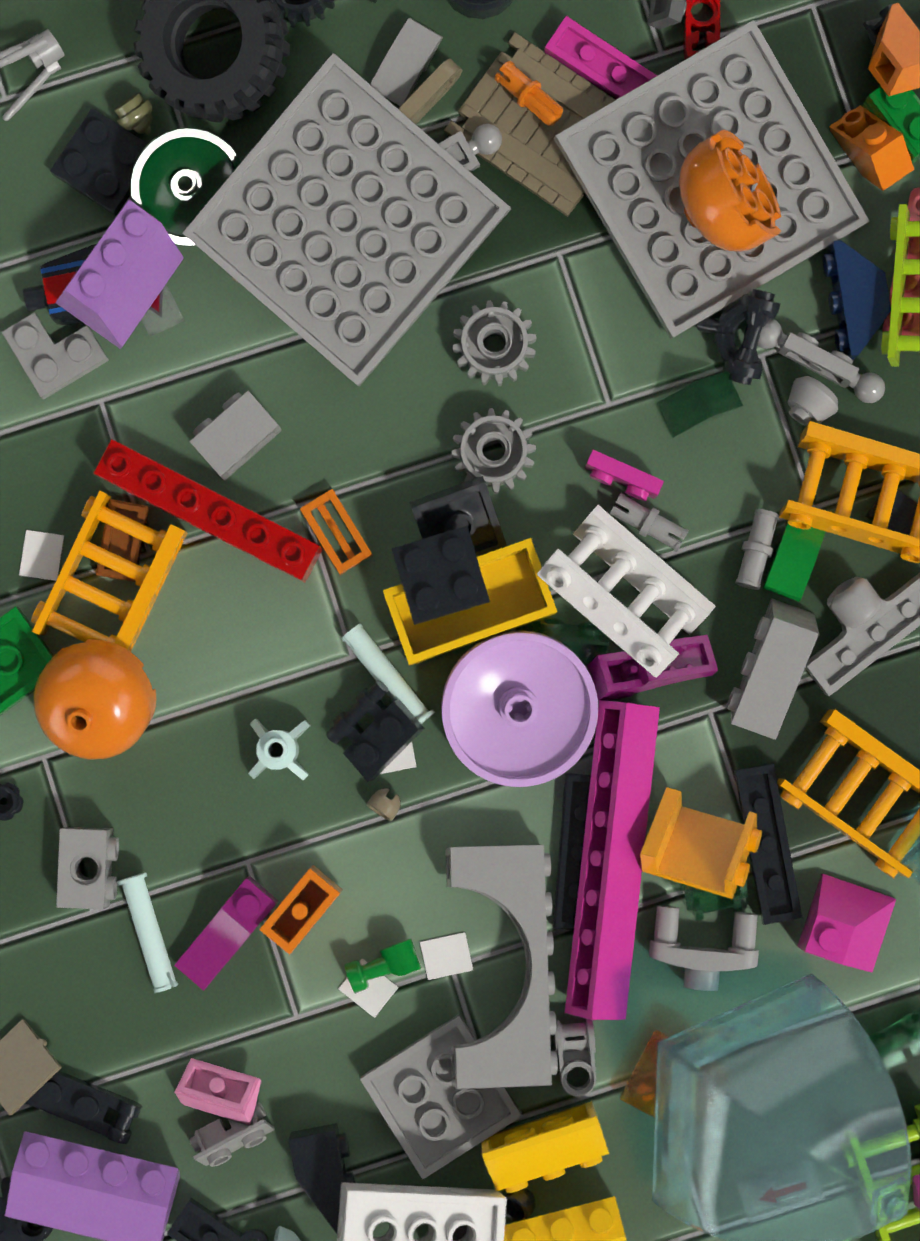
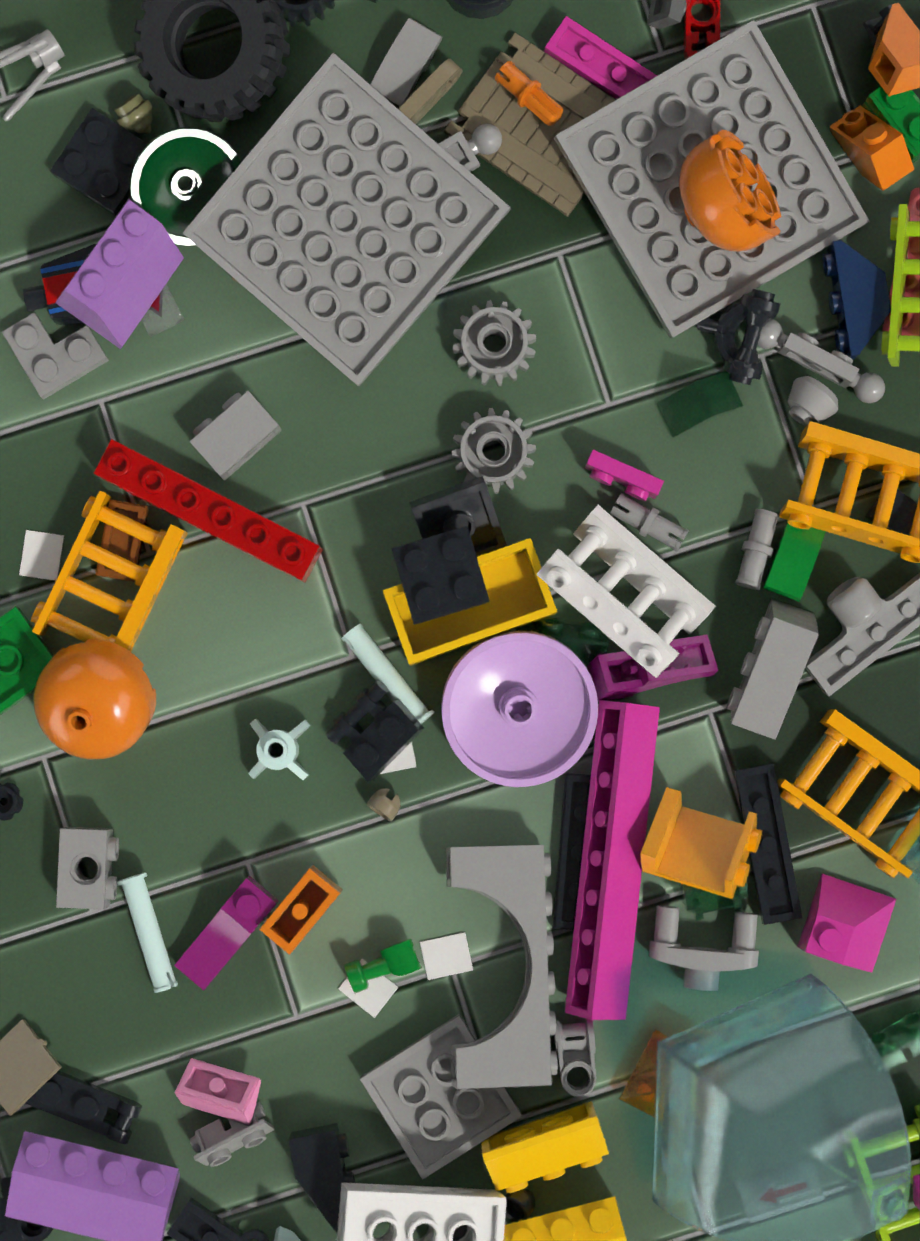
(319, 503): orange tile -> none

